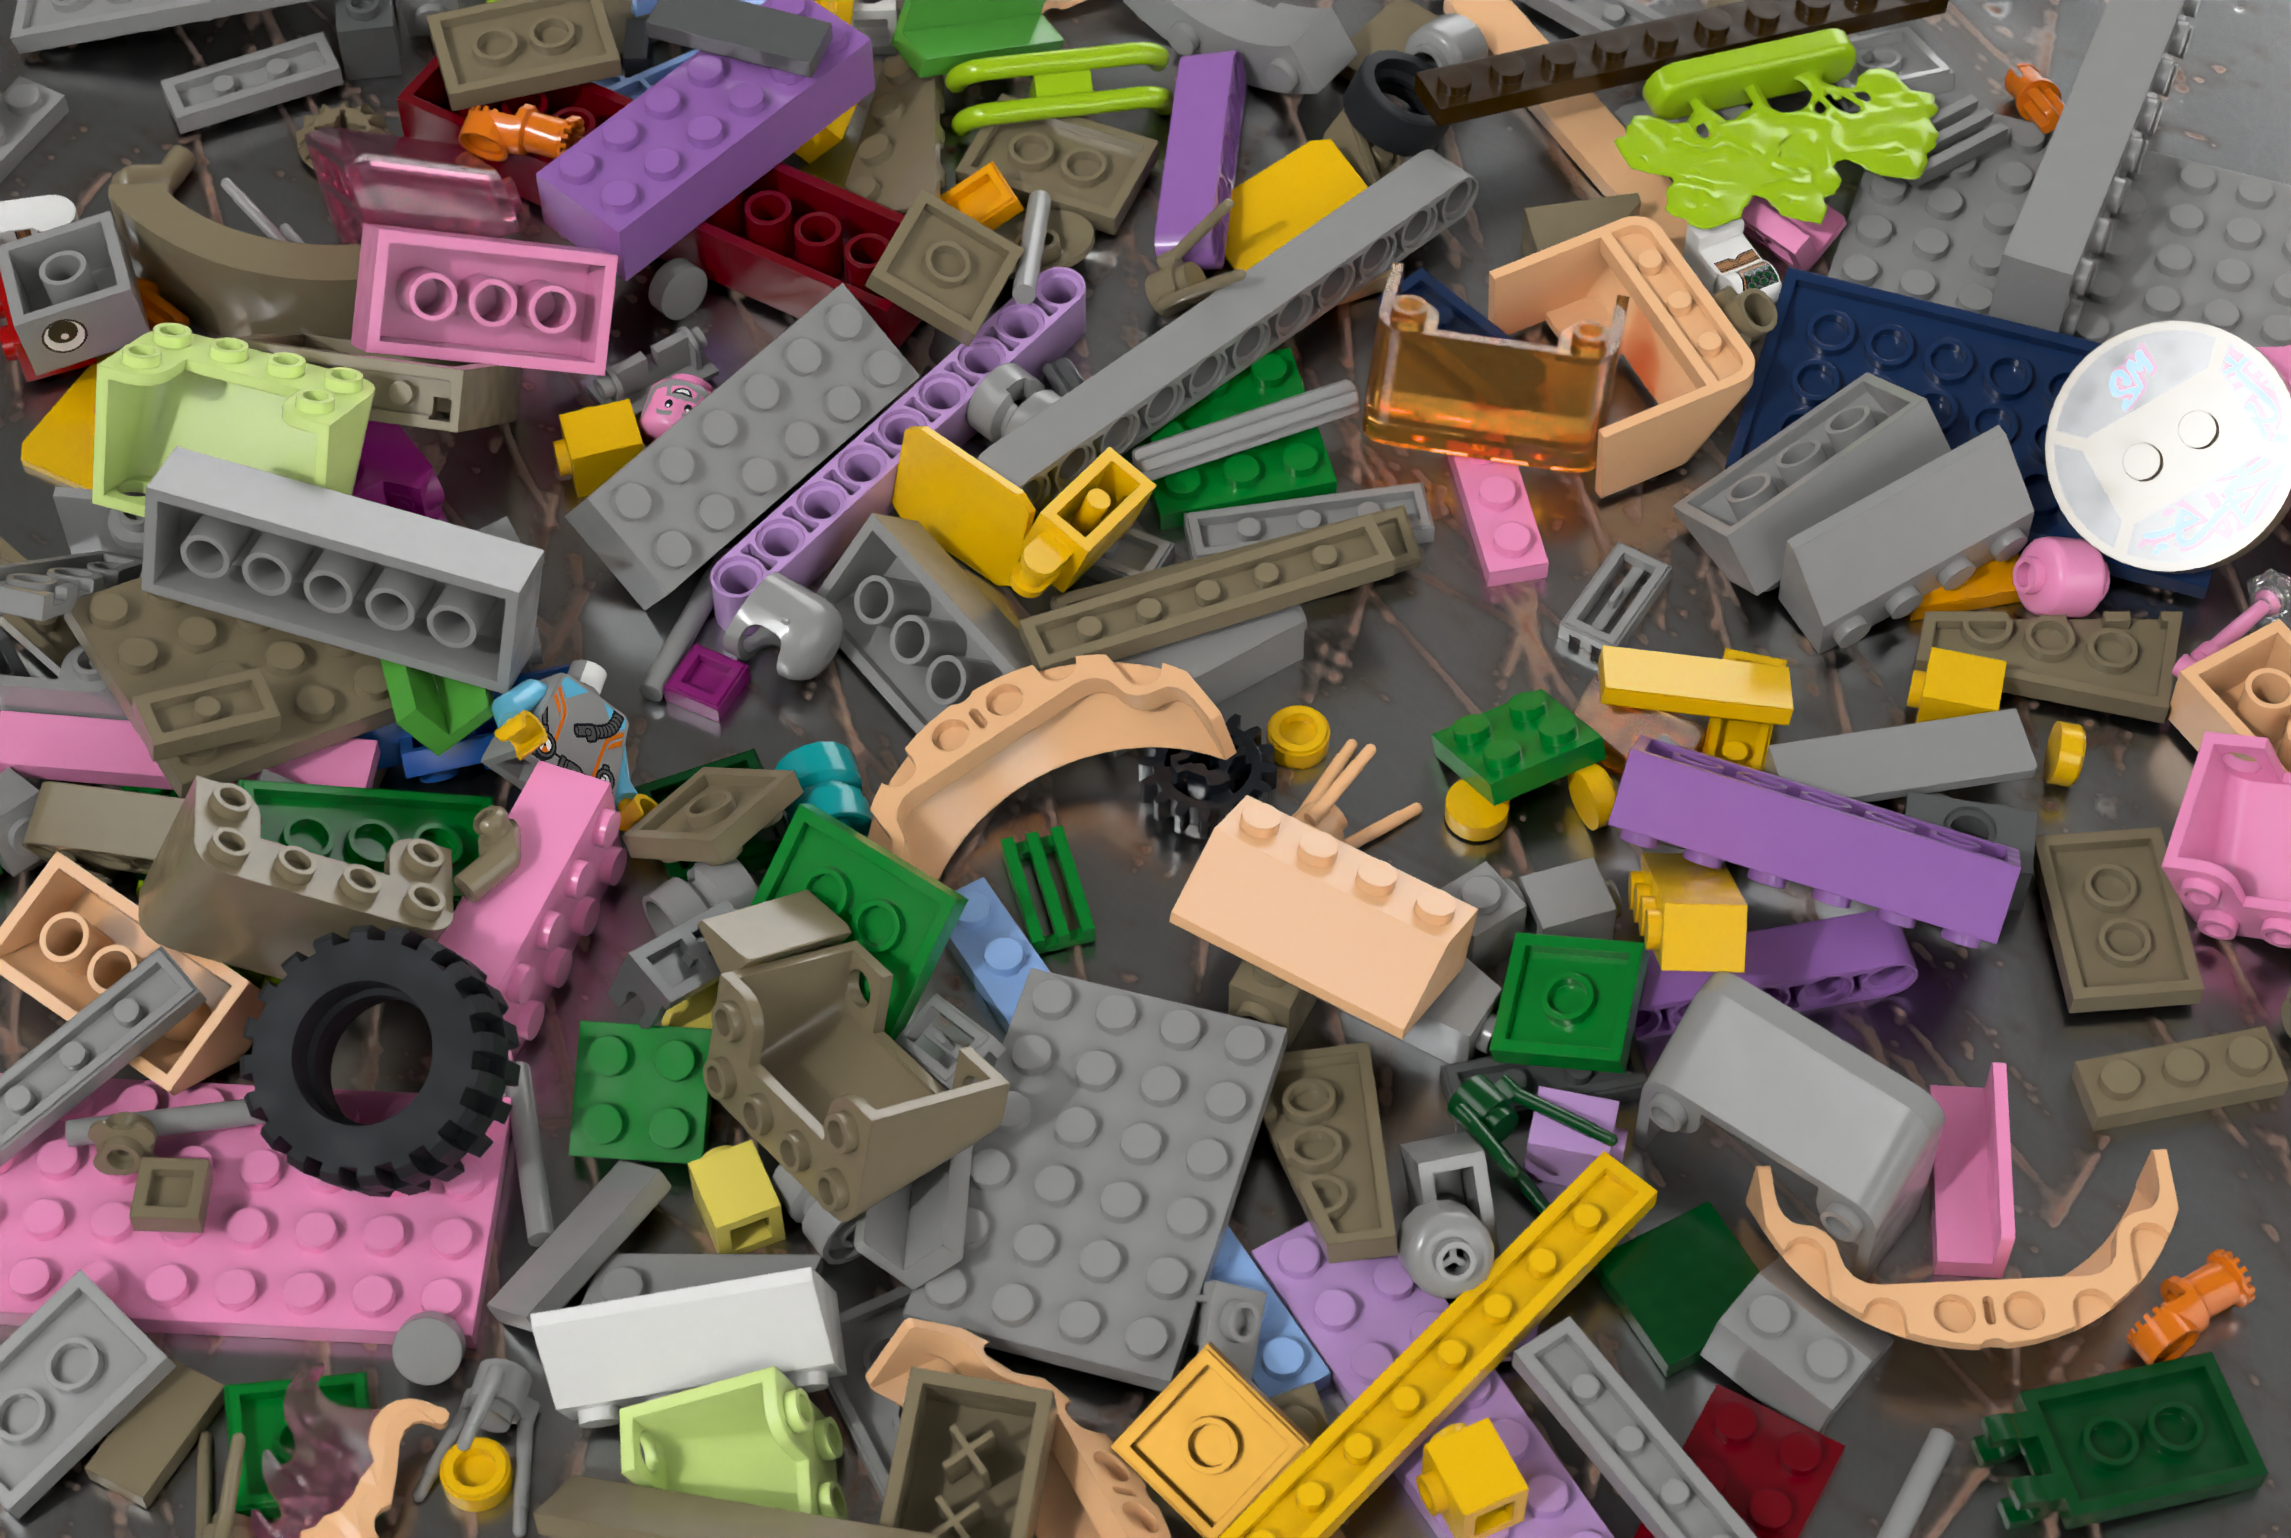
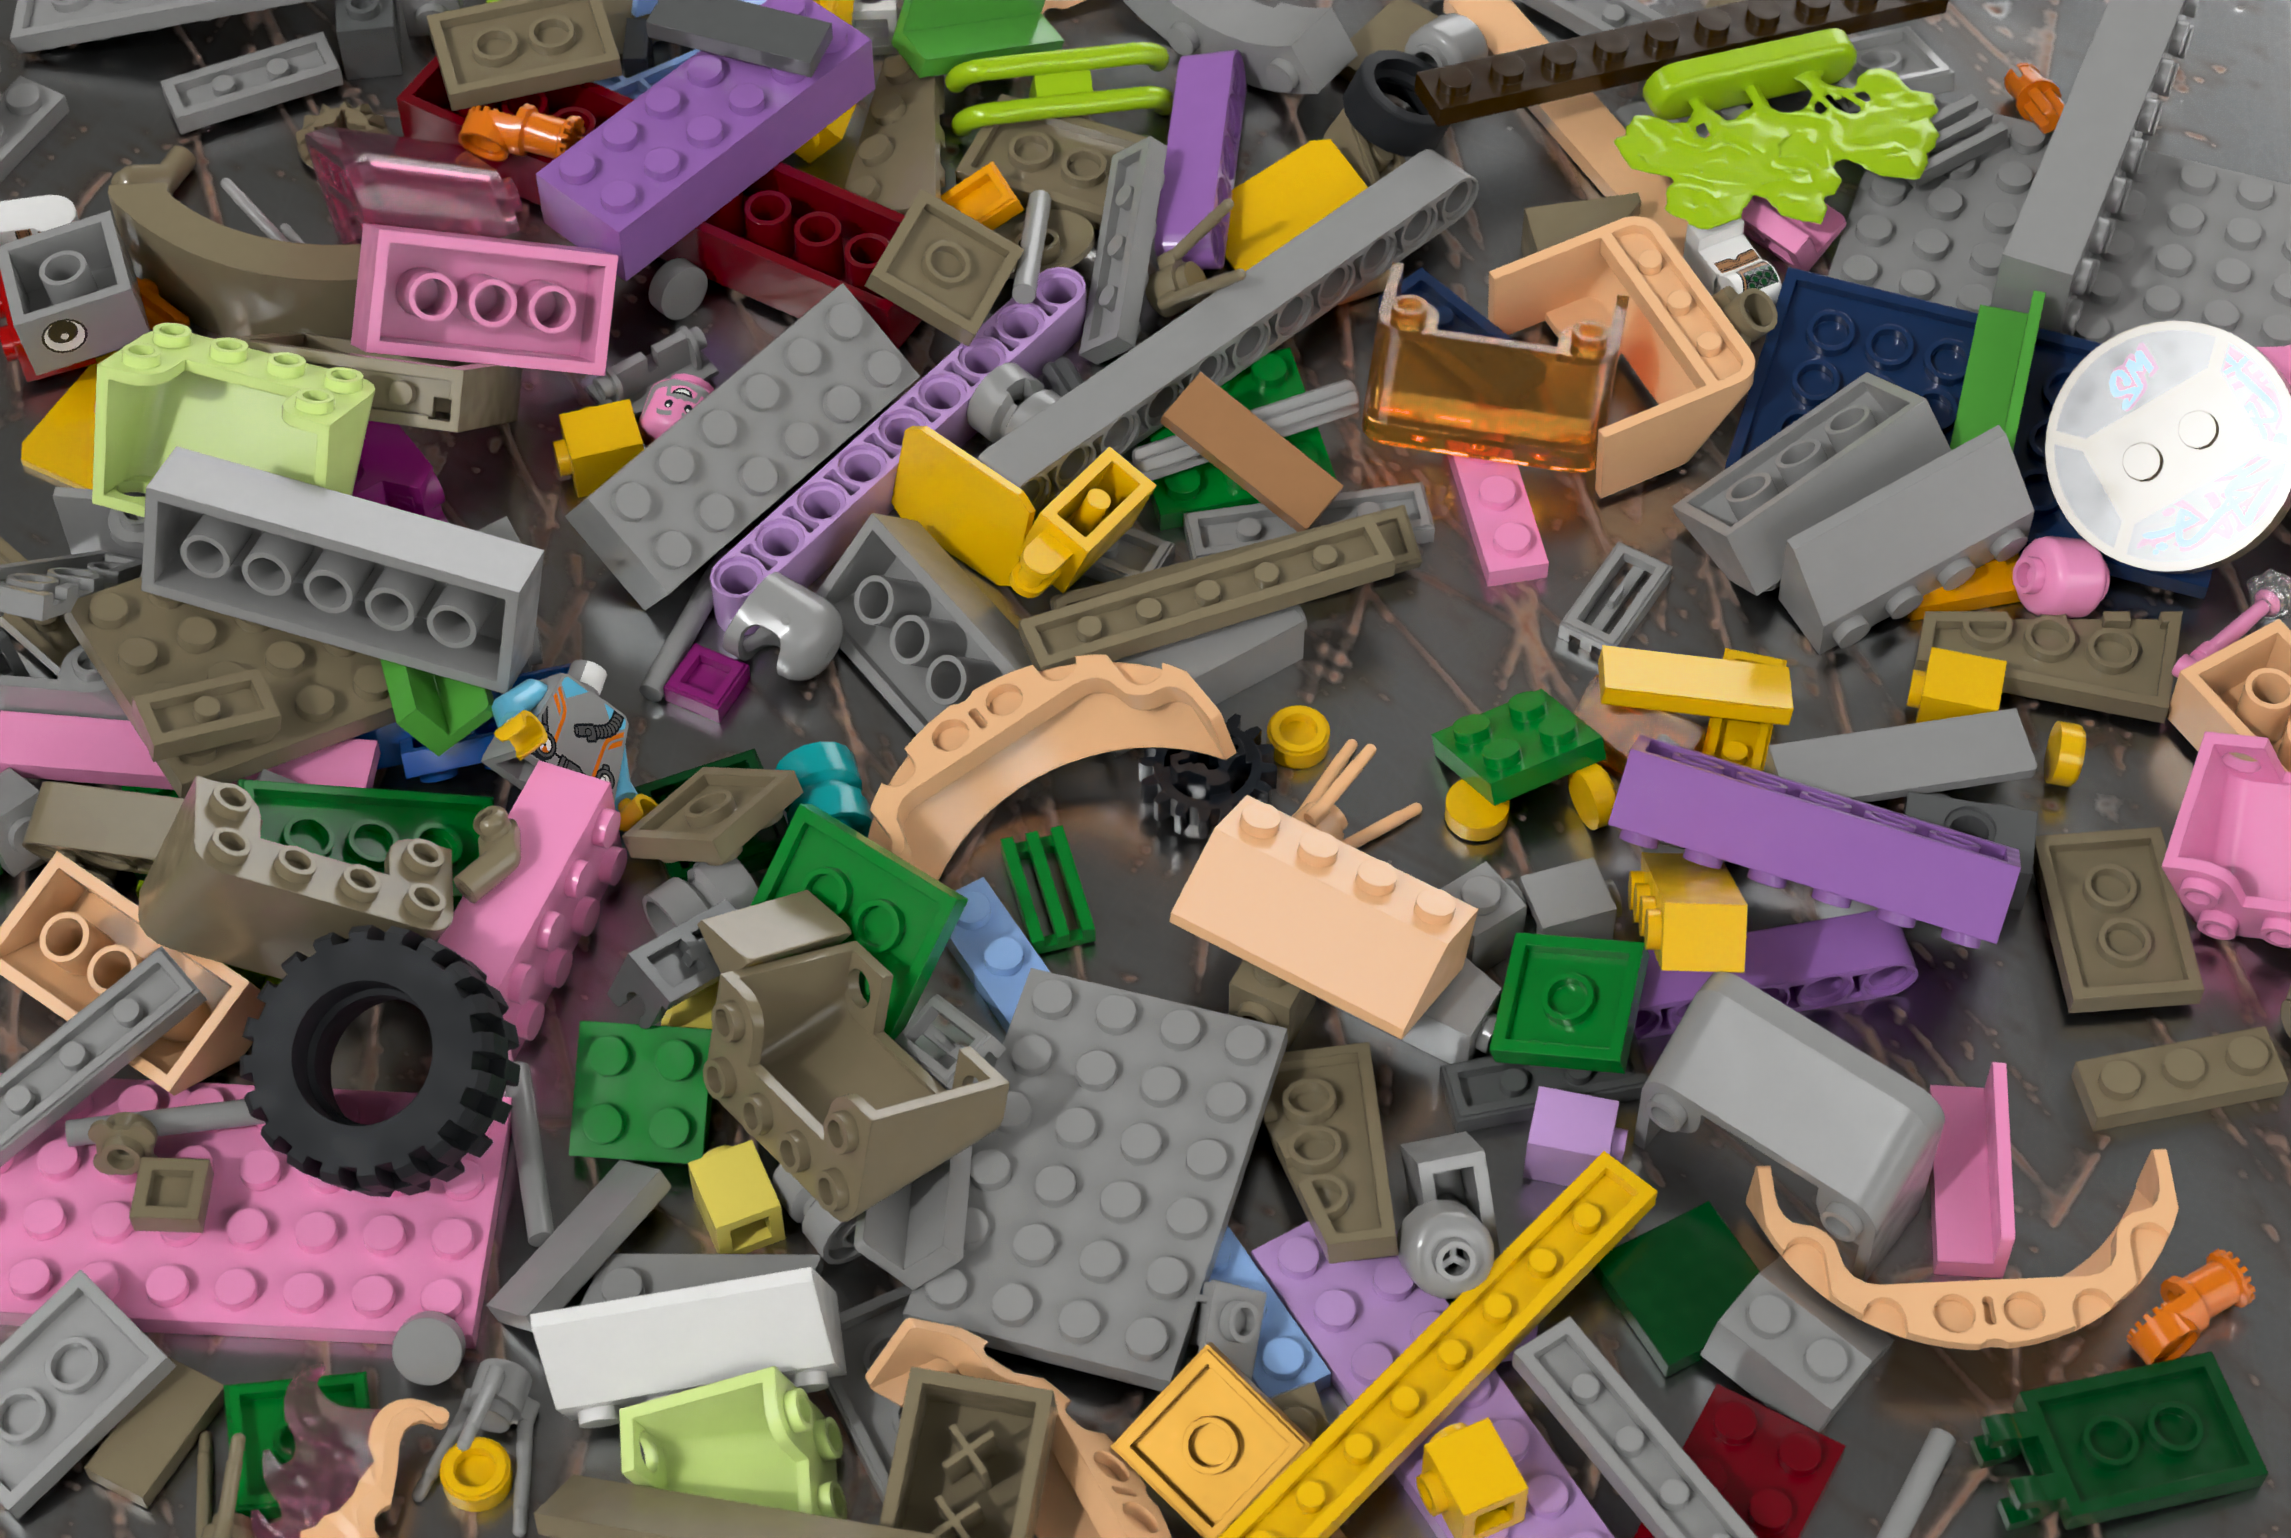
(1123, 251): none -> light grey plate
(1251, 453): none -> medium nougat tile
(1489, 1117): dark green plant -> none
(1997, 371): none -> bright green panel

